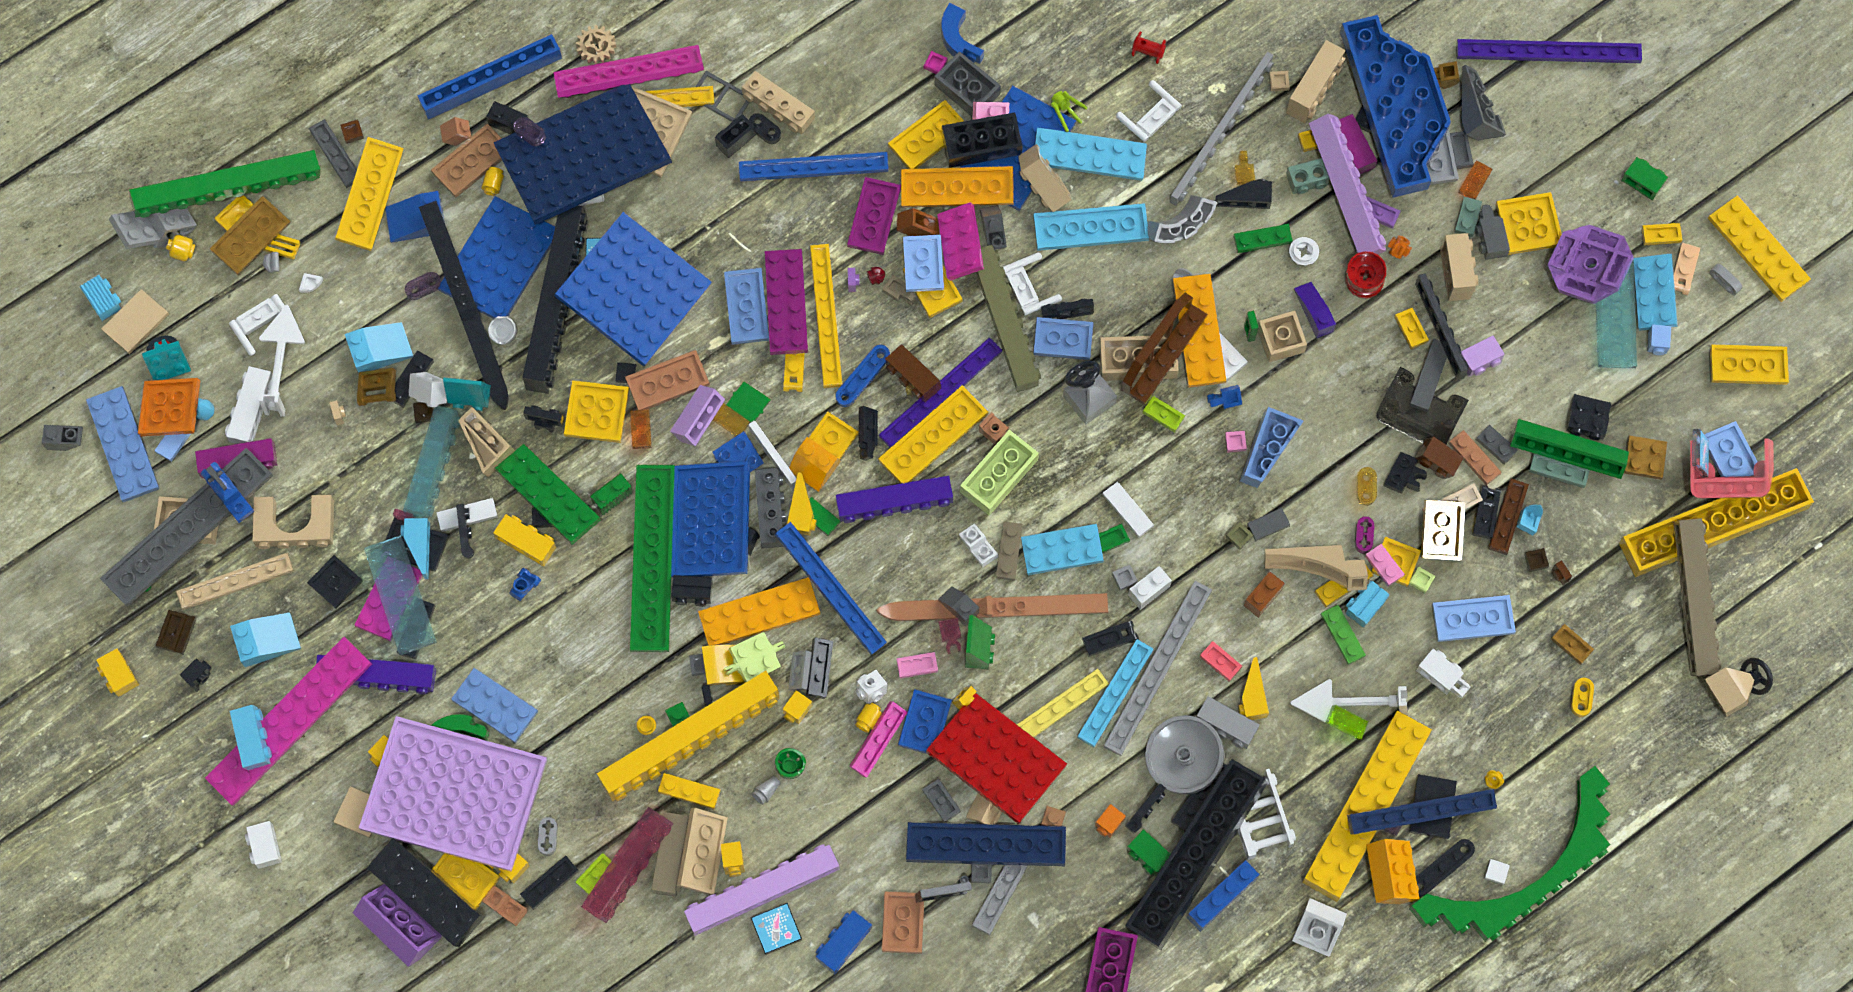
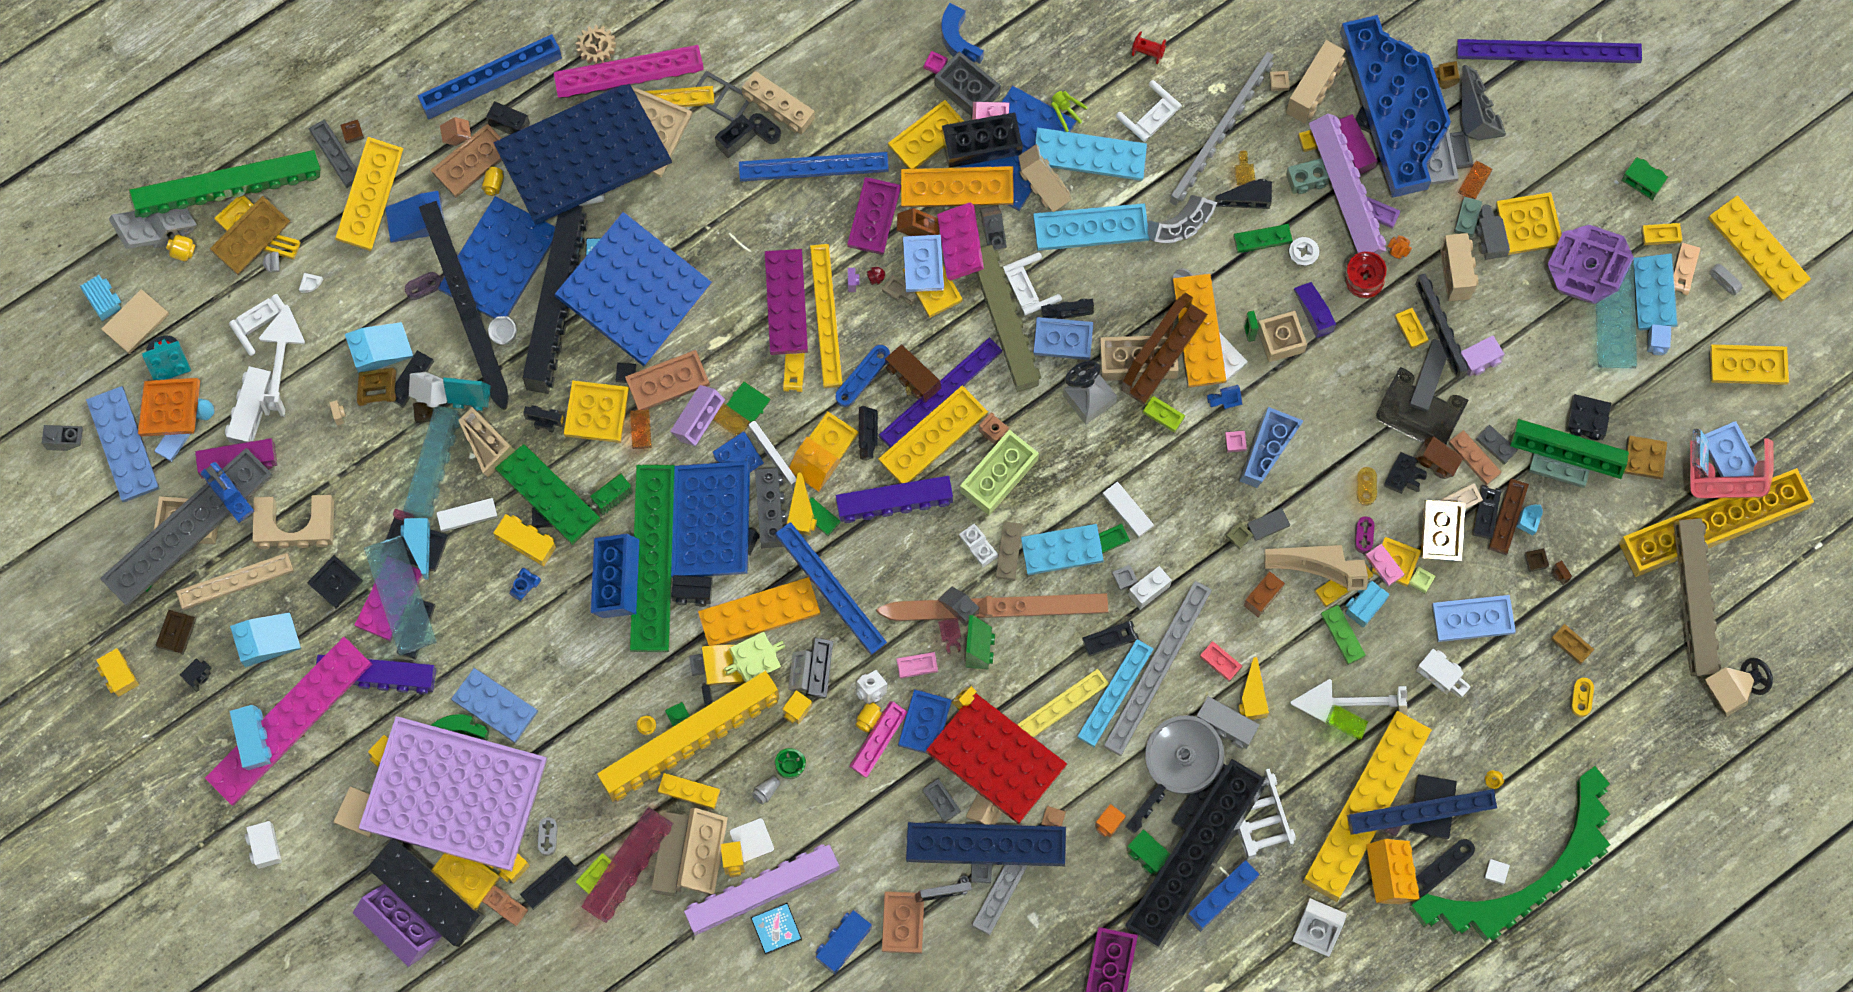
(464, 531): black plate -> none
(532, 134): clear purple plate -> none
(615, 576): none -> blue brick
(746, 306): medium blue plate -> none
(753, 839): none -> white sticker

